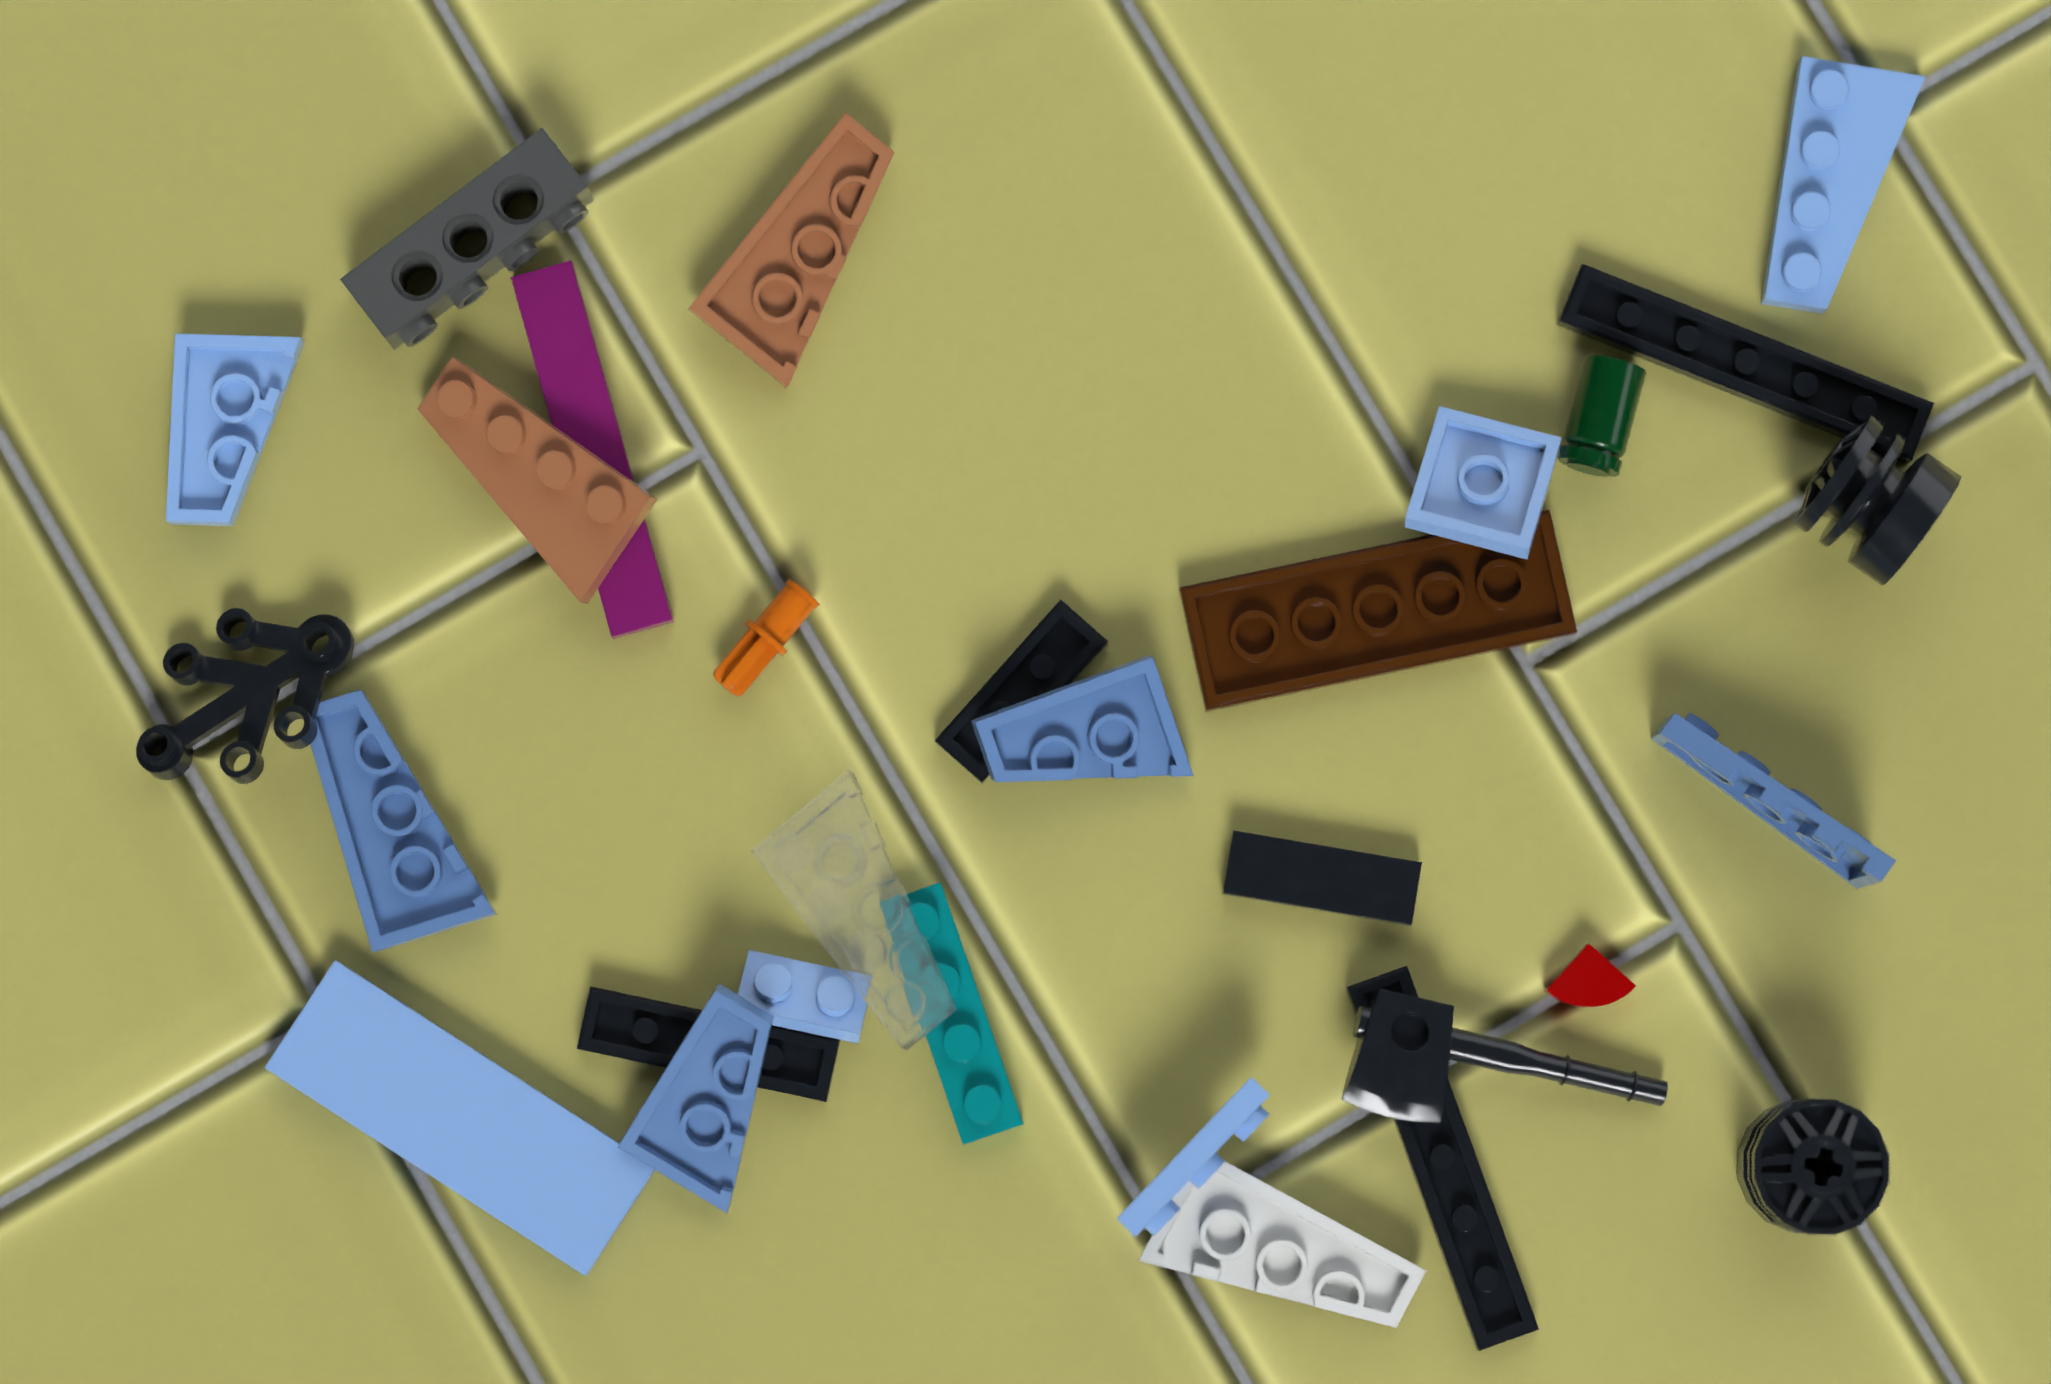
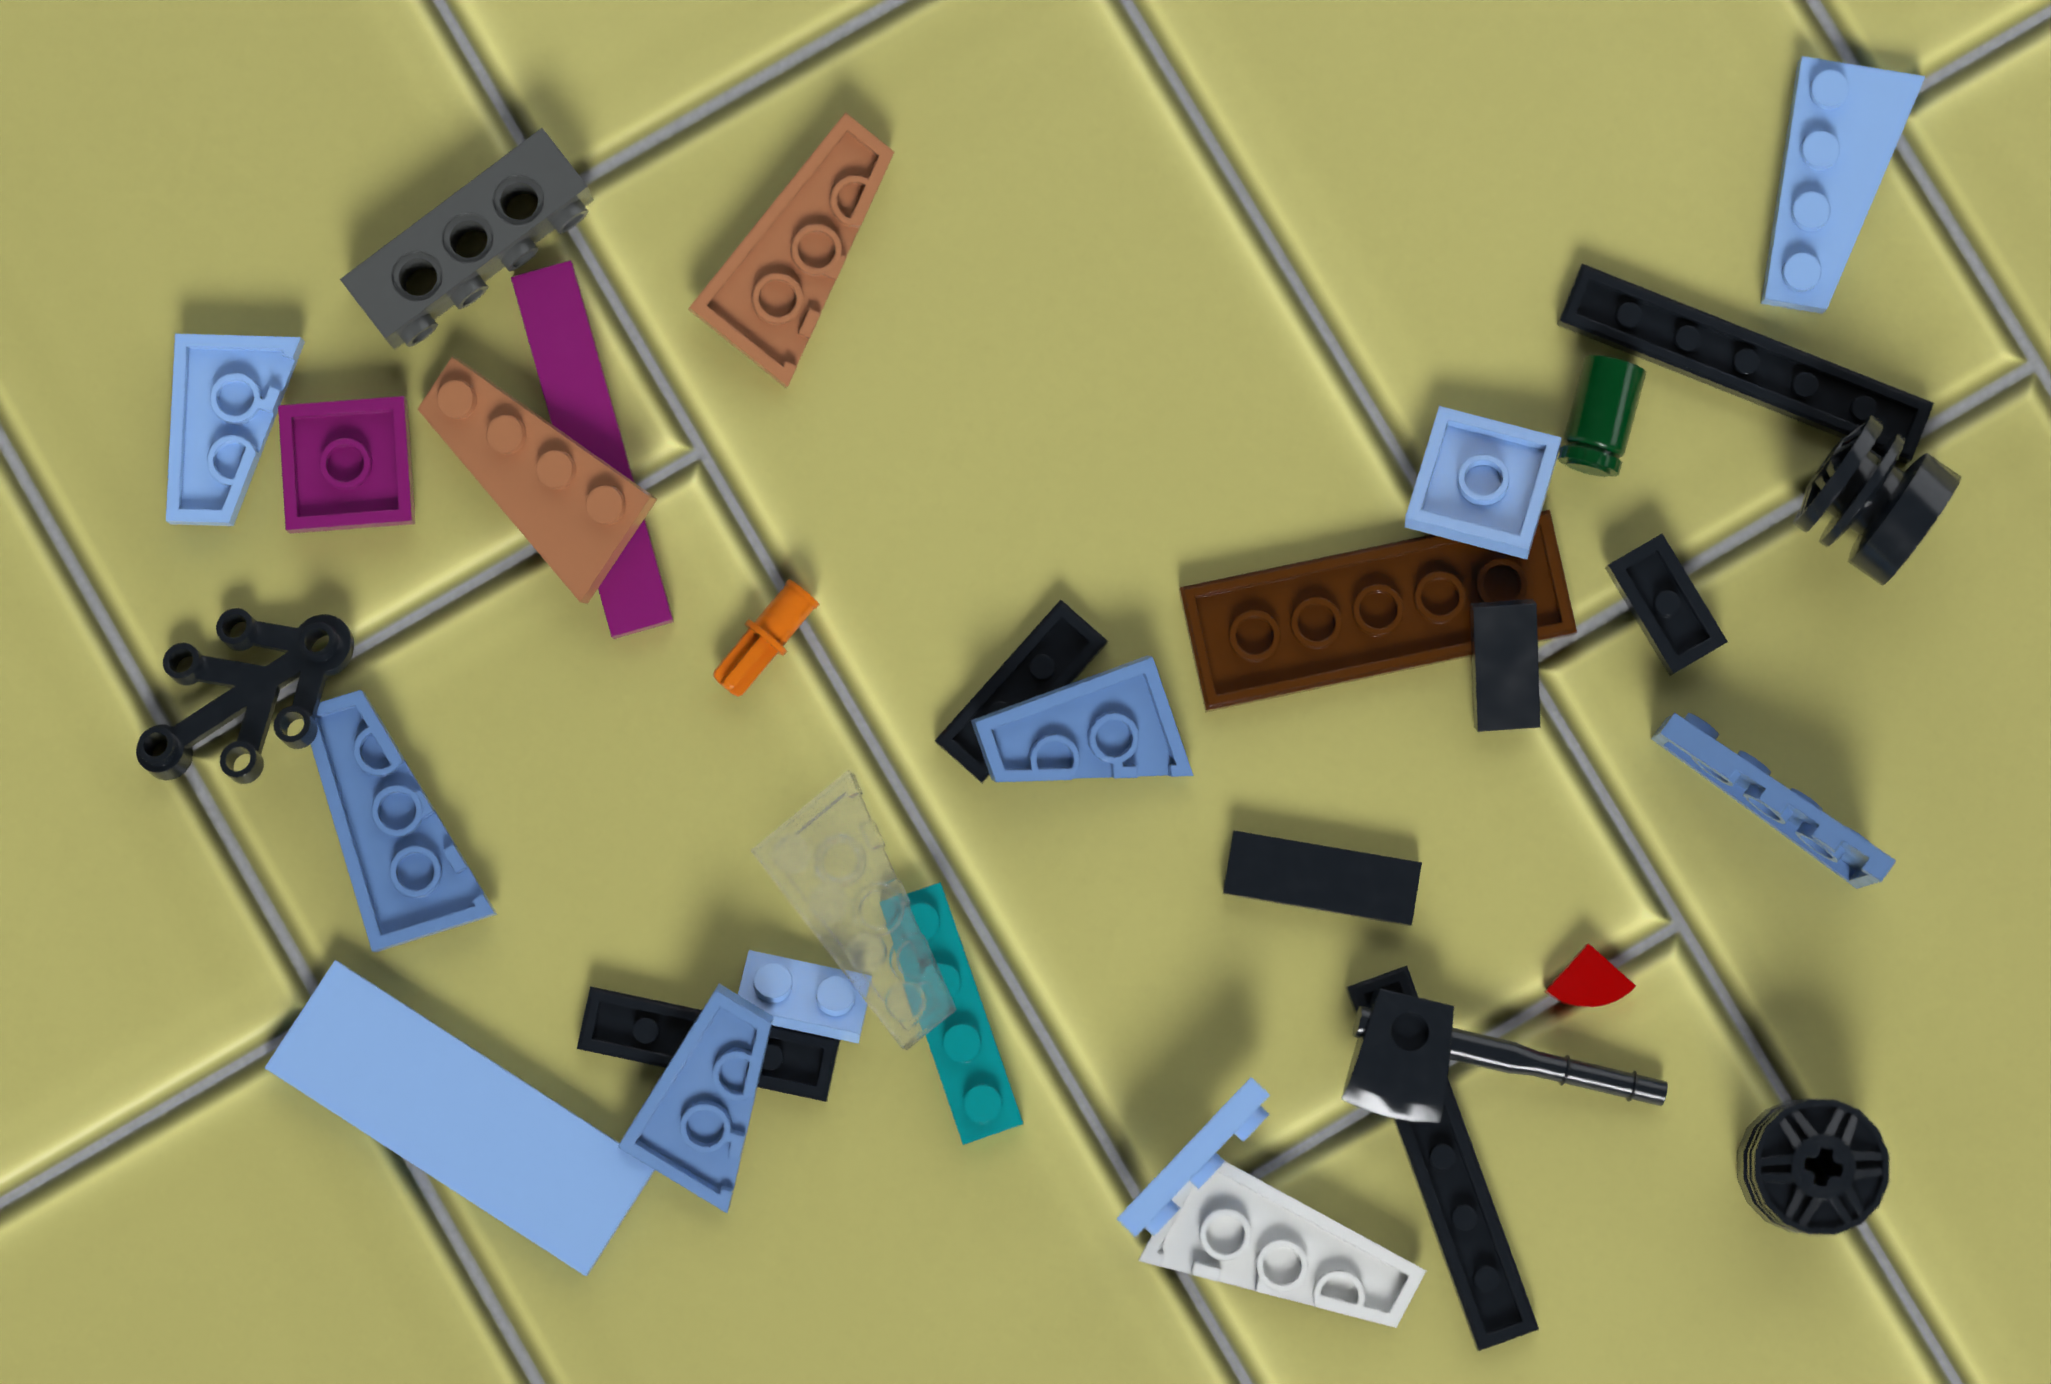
(346, 464): none -> magenta plate
(1505, 665): none -> black tile
(1666, 604): none -> black plate

